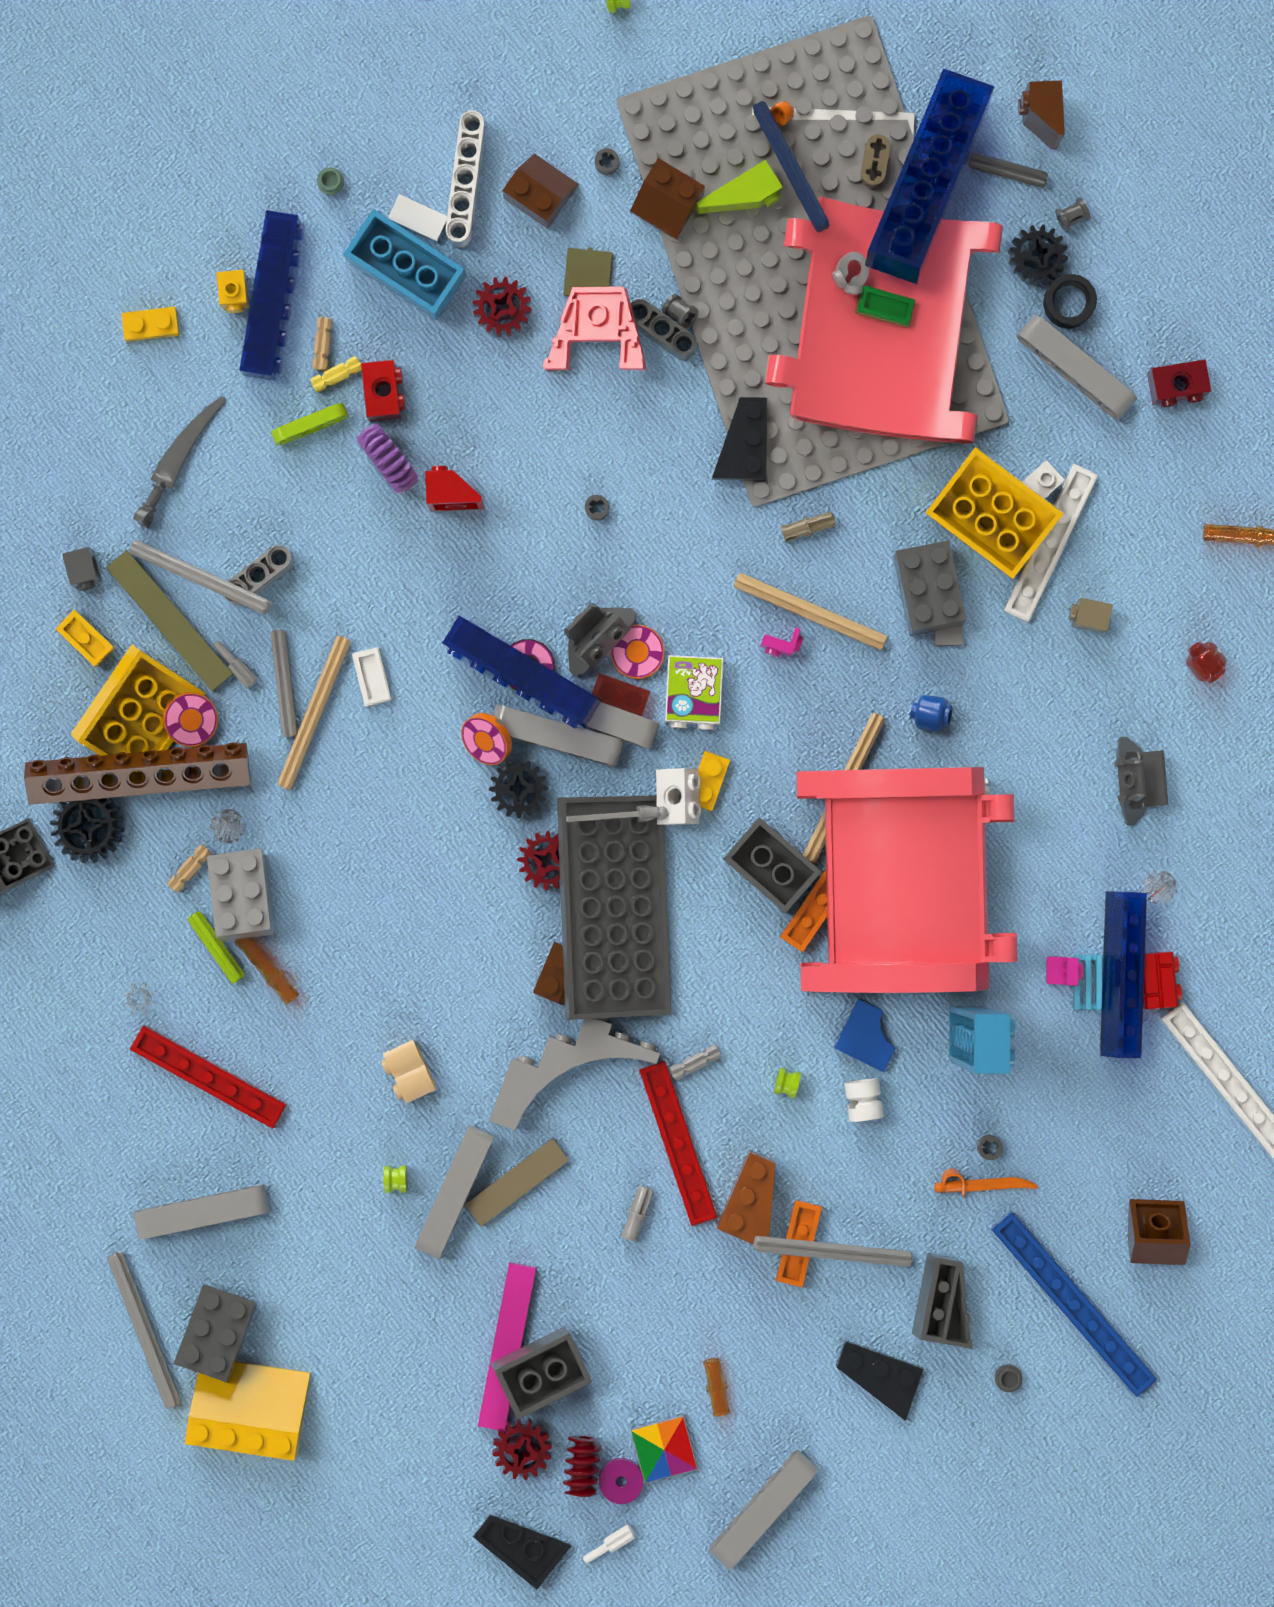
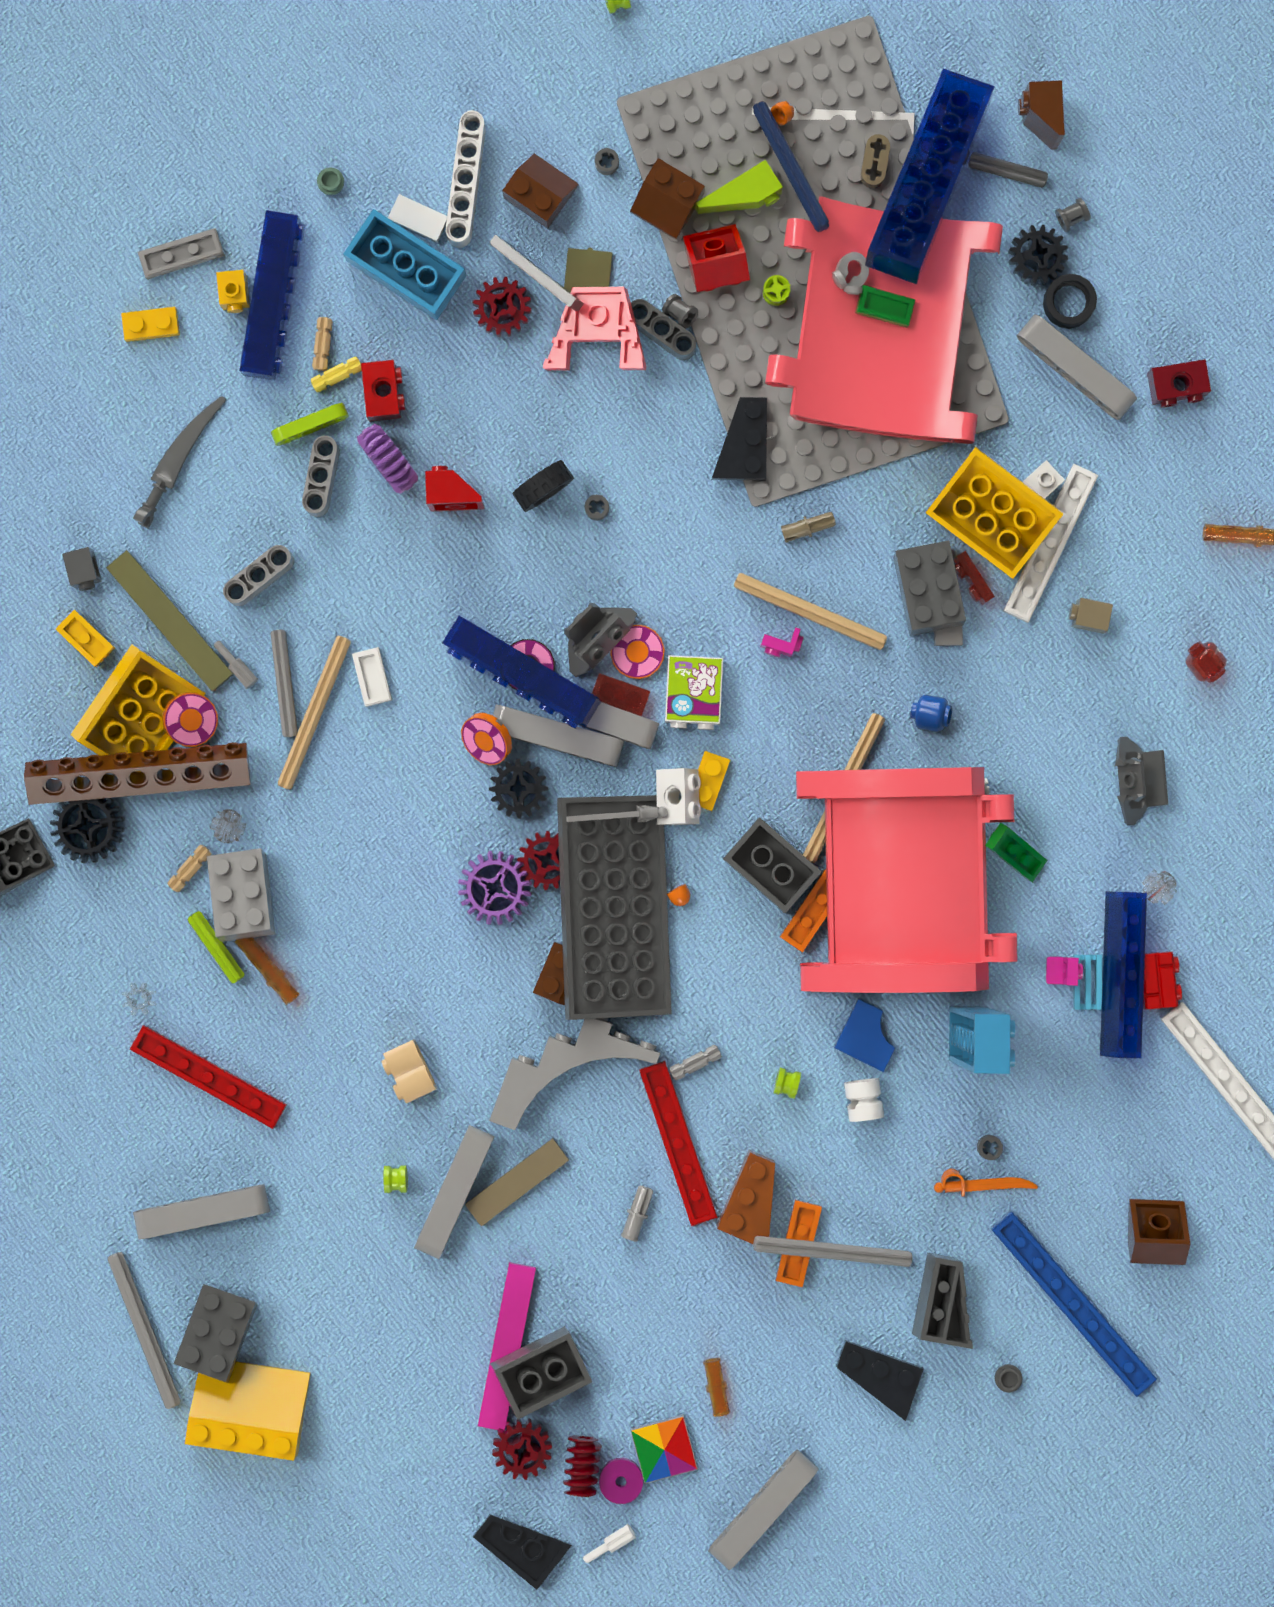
(181, 253): none -> light grey tile
(200, 577): light grey axle -> none
(317, 463): none -> light grey beam
(475, 877): none -> medium lavender gear
(536, 273): none -> tile
(543, 485): none -> black tyre
(679, 896): none -> orange hinge
(716, 258): none -> red slope
(775, 285): none -> lime wheel
(978, 588): none -> clear red plate
(1016, 852): none -> green plate

